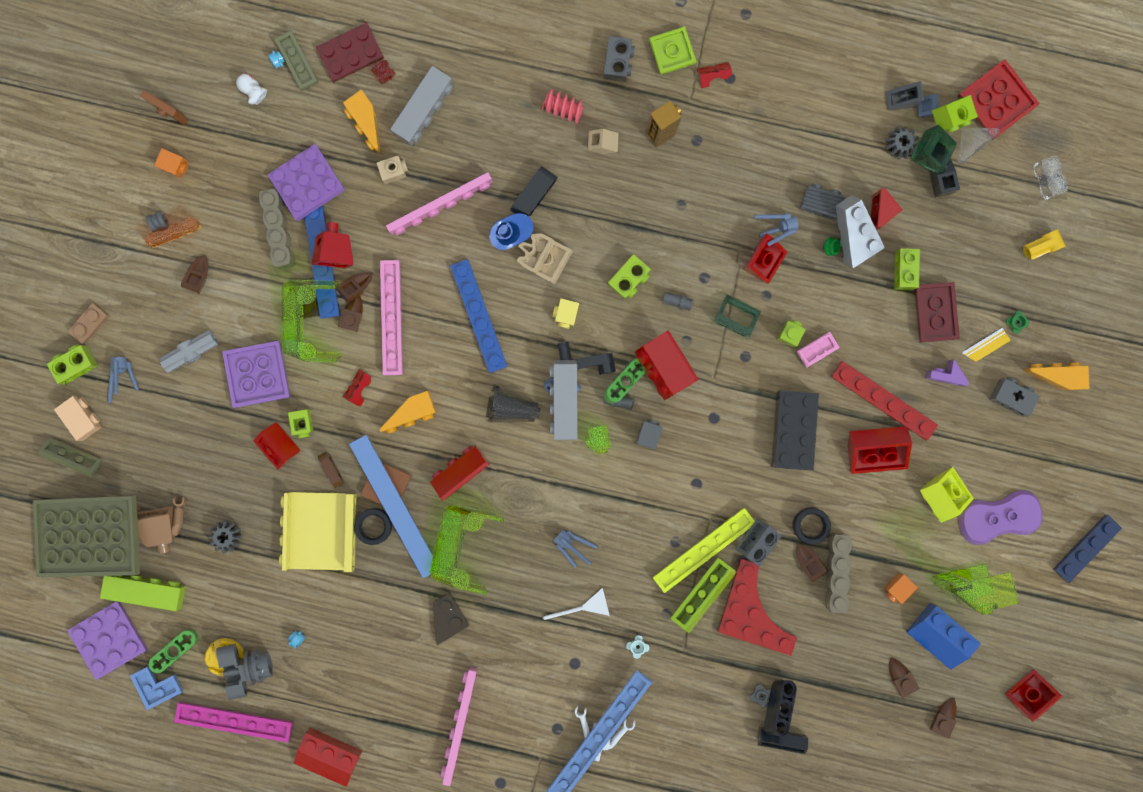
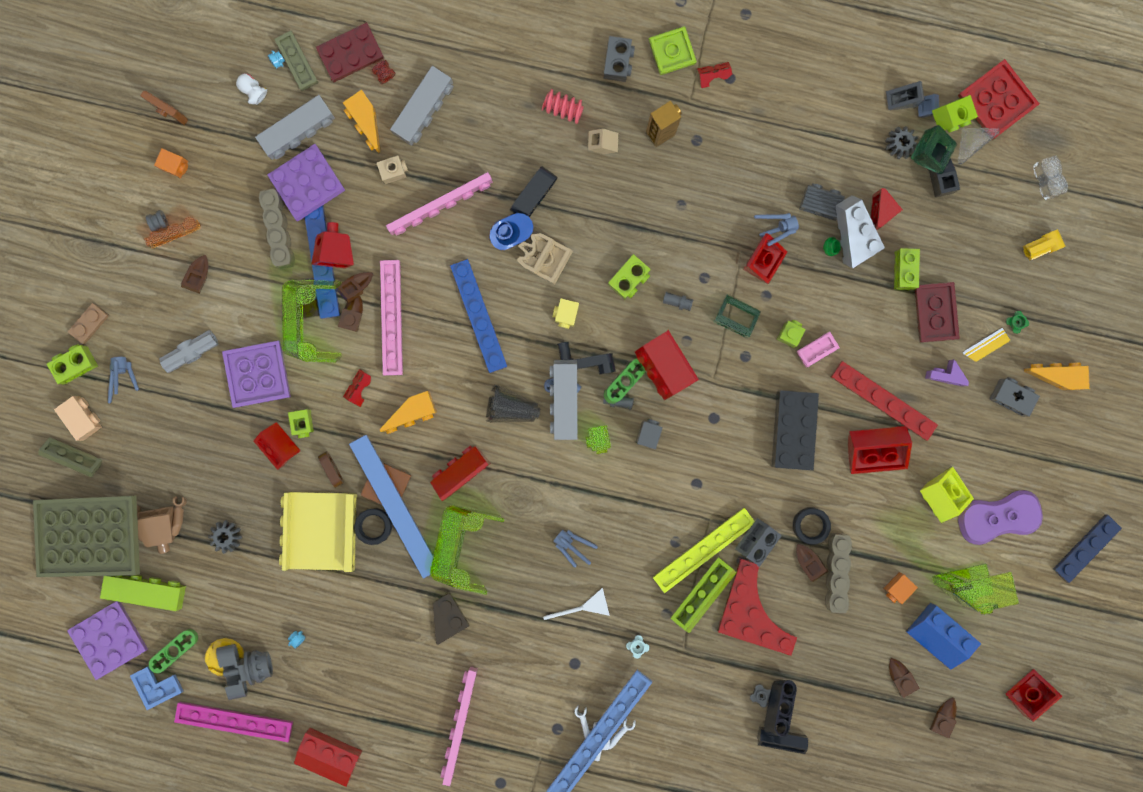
(295, 127): none -> light grey brick

